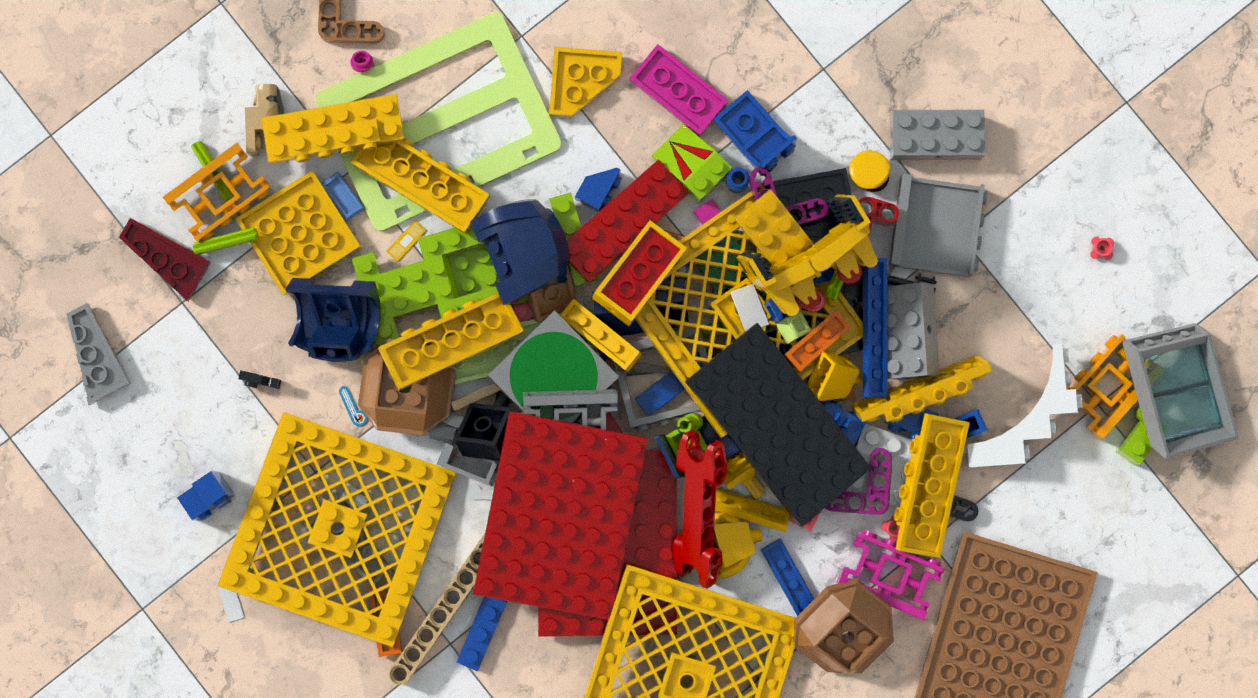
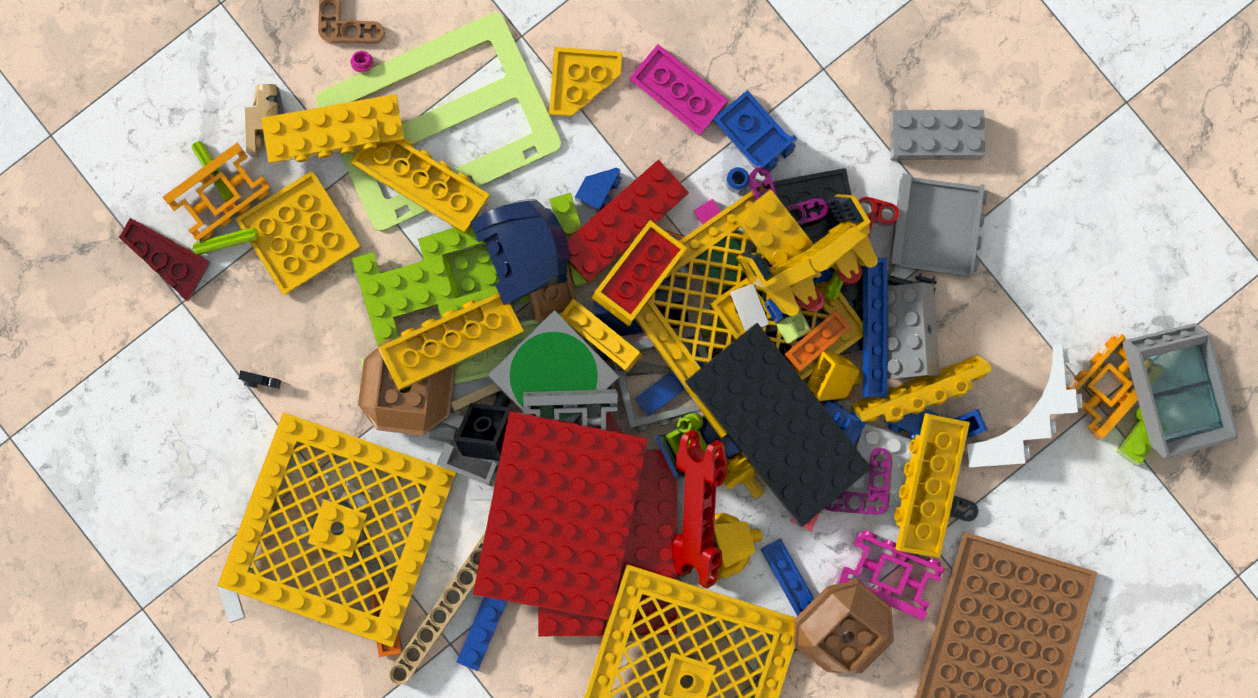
(98, 362): light grey wing -> none
(205, 495): blue brick -> none
(335, 320): dark blue piece -> none
(342, 196): medium blue tile -> none
(357, 416): dark azure sticker -> none
(406, 240): yellow sticker -> none
(523, 311): coral plate -> none
(693, 163): lime slope -> none
(751, 510): yellow plate -> none
(870, 170): yellow piece -> none
(888, 528): coral plate -> none
(1108, 248): coral plate -> none

